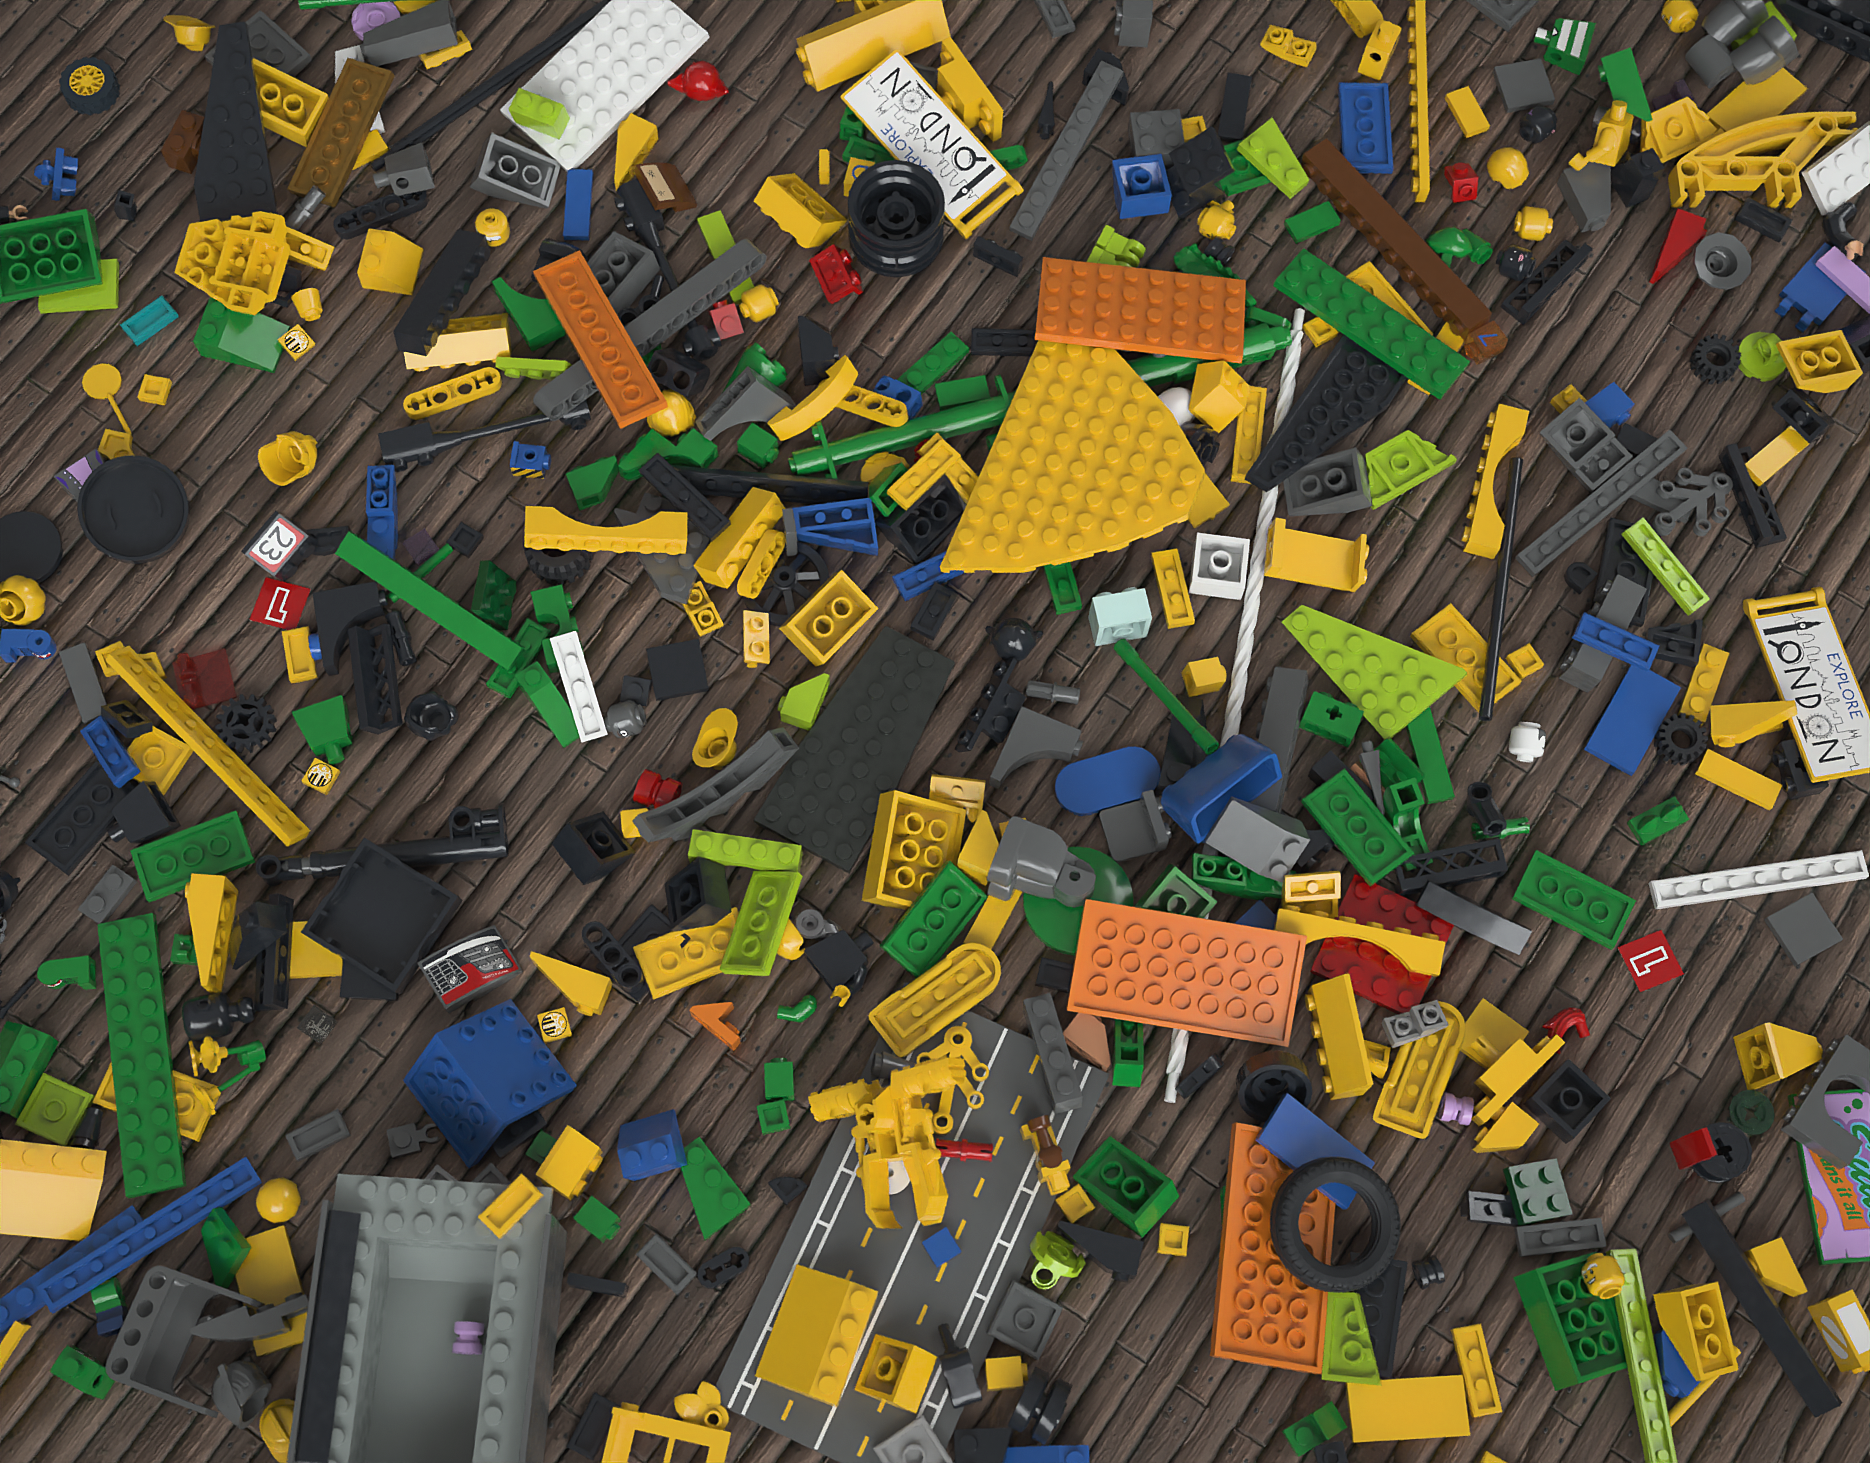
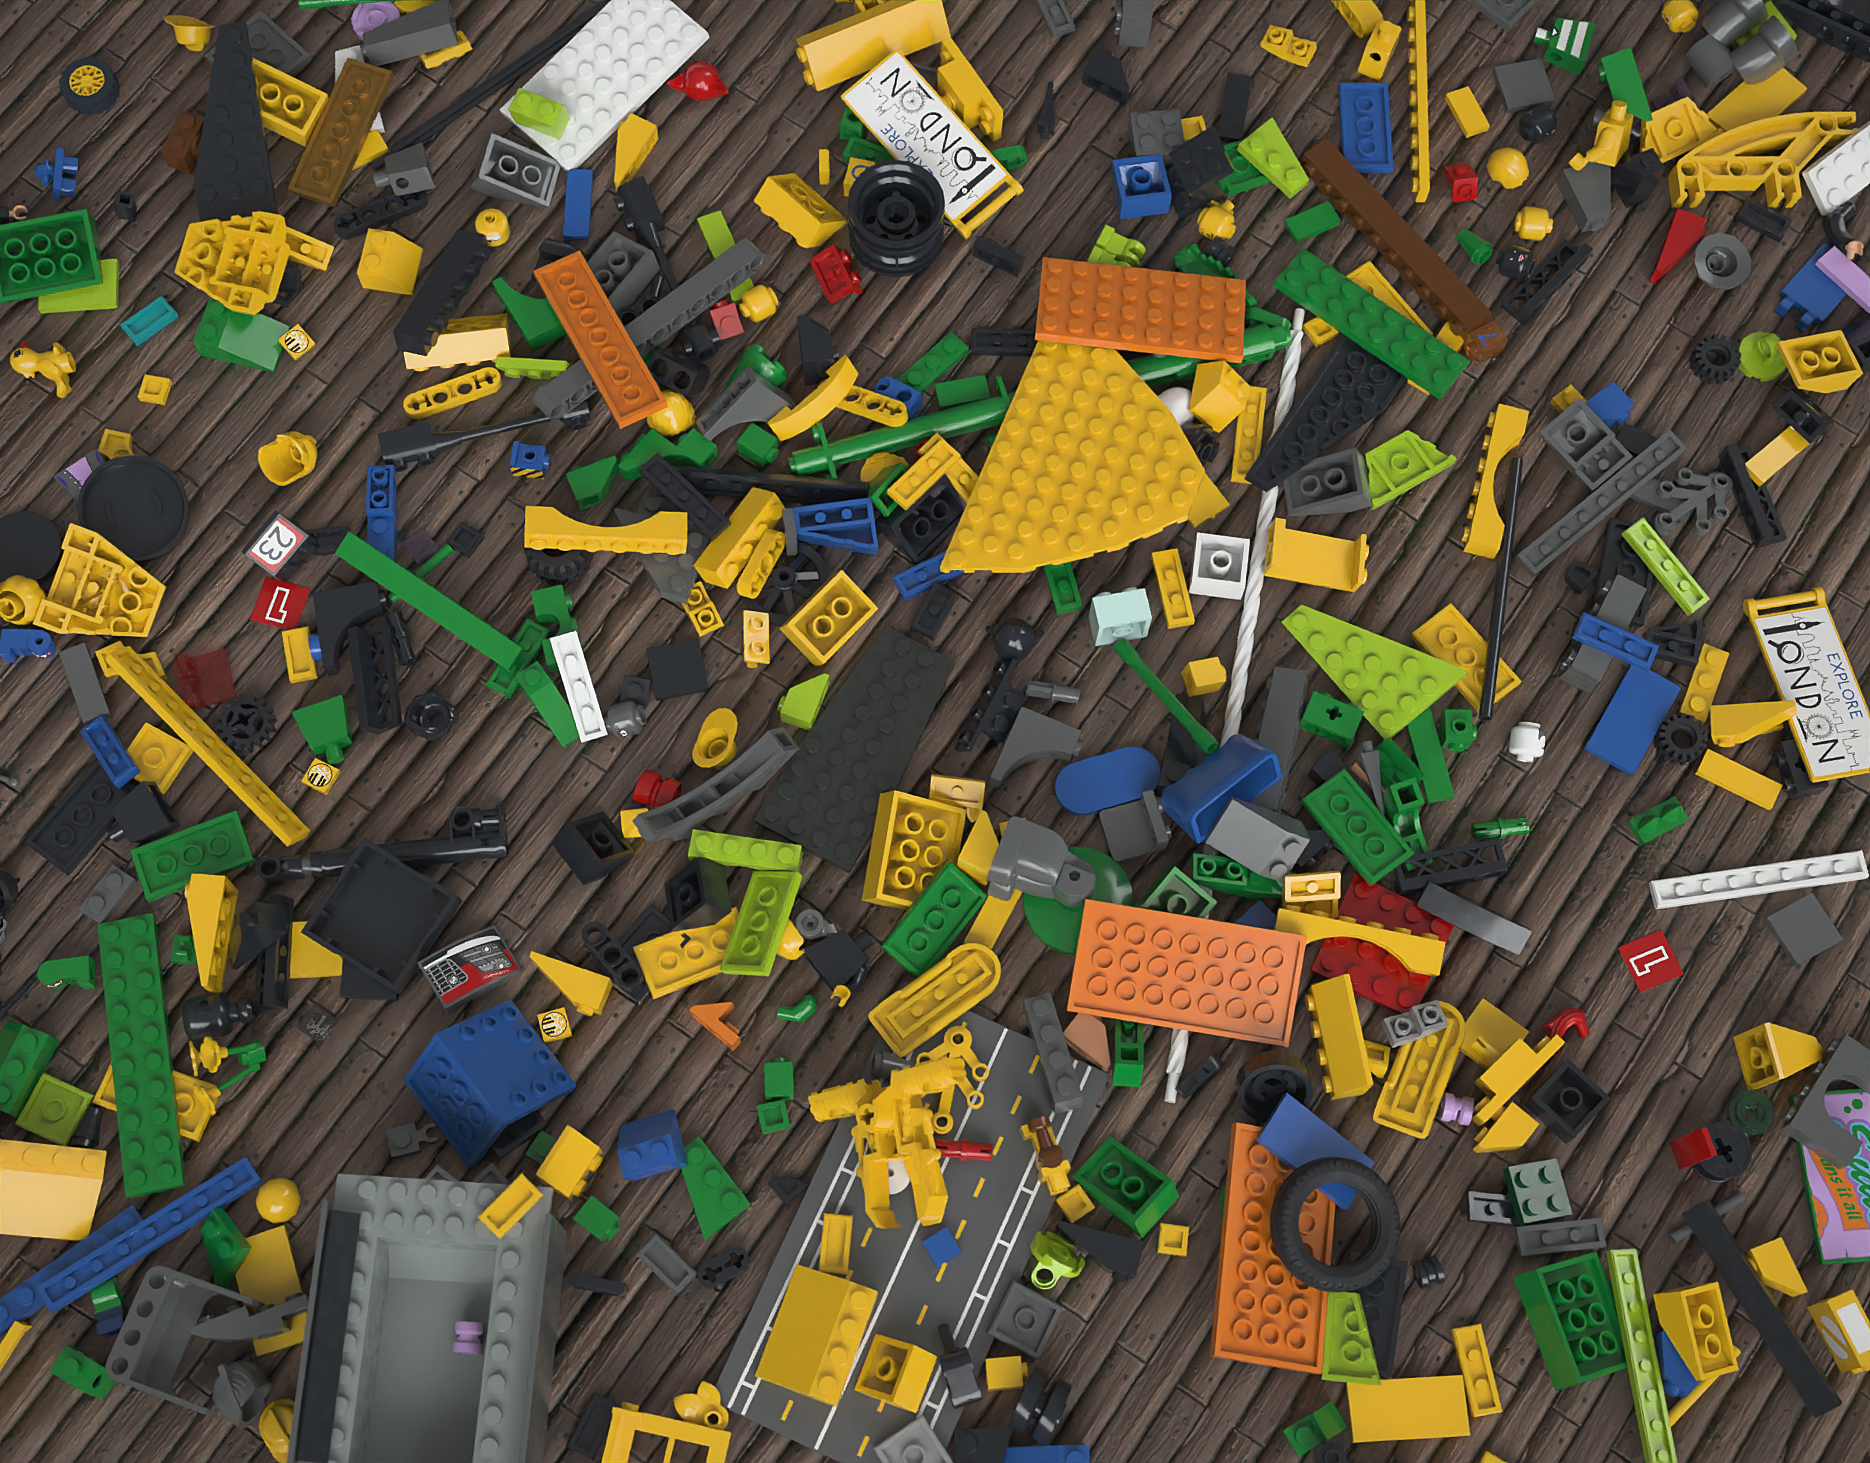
(52, 364): none -> yellow animal
(99, 590): none -> yellow wedge
(103, 382): yellow piece -> none
(126, 719): black plate -> none
(305, 208): dark grey pin -> none
(308, 303): yellow hat -> none
(318, 1135): dark grey tile -> none
(494, 595): dark green plate -> none
(664, 186): reddish brown slope -> none
(835, 1243): none -> yellow tile
(1054, 975): black tile -> none
(1066, 150): dark grey plate -> none
(1450, 243): green piece -> none
(1457, 730): none -> green brick
(1484, 809): black piece -> none
(1524, 661): yellow tile -> none
(1573, 899): green plate -> none
(1603, 1276): yellow head -> none

